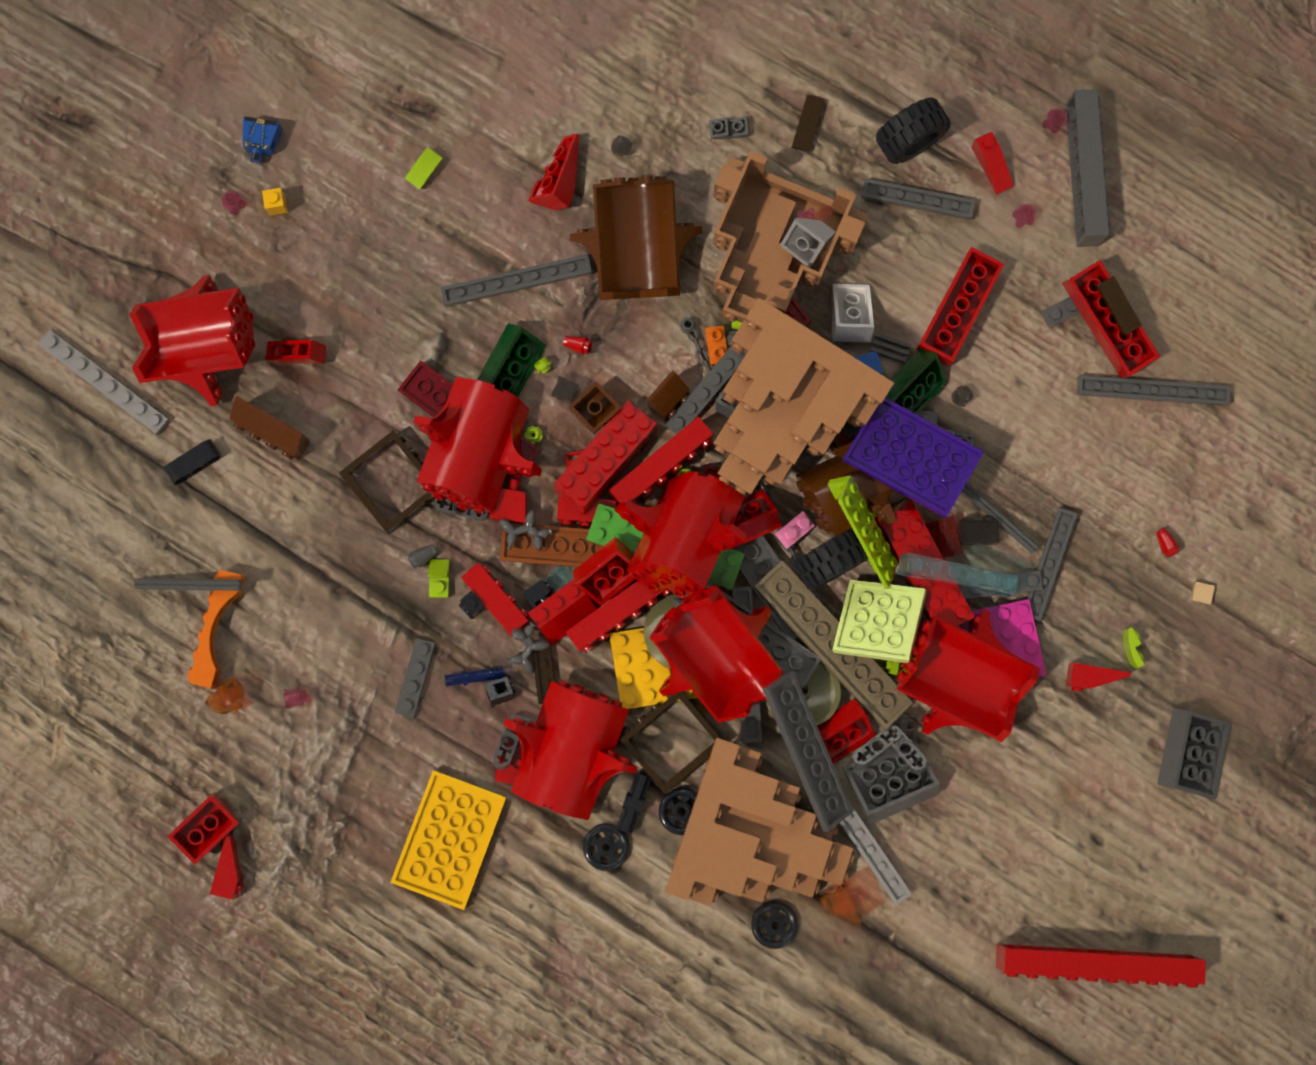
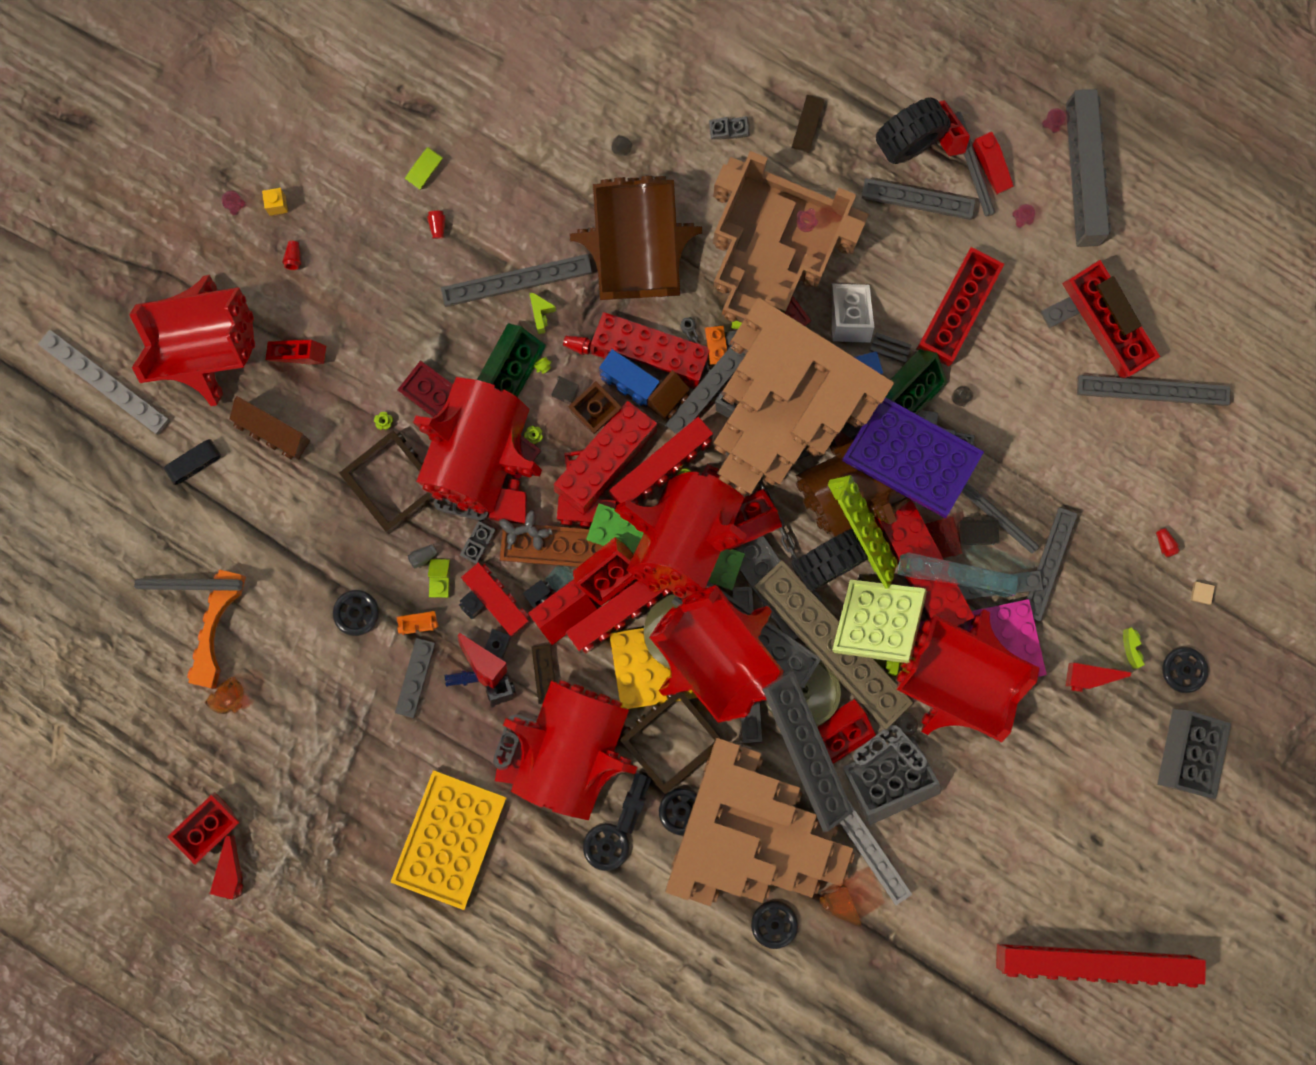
(260, 137): blue torso -> none
(292, 256): none -> red cone
(294, 697): clear pink brick -> none
(347, 598): none -> black plate
(378, 420): none -> lime plate
(421, 621): none -> orange hinge
(436, 223): none -> red cone
(478, 542): none -> dark grey slope
(485, 665): none -> red slope
(502, 638): none -> black brick
(531, 644): dark grey piece -> none
(541, 307): none -> lime slope
(558, 183): red wedge -> none
(628, 378): none -> blue brick
(650, 348): none -> red bracket
(794, 529): bright pink plate -> none
(807, 240): light grey slope -> none
(957, 138): none -> red slope
(976, 174): none -> dark grey axle
(1177, 683): none -> black plate

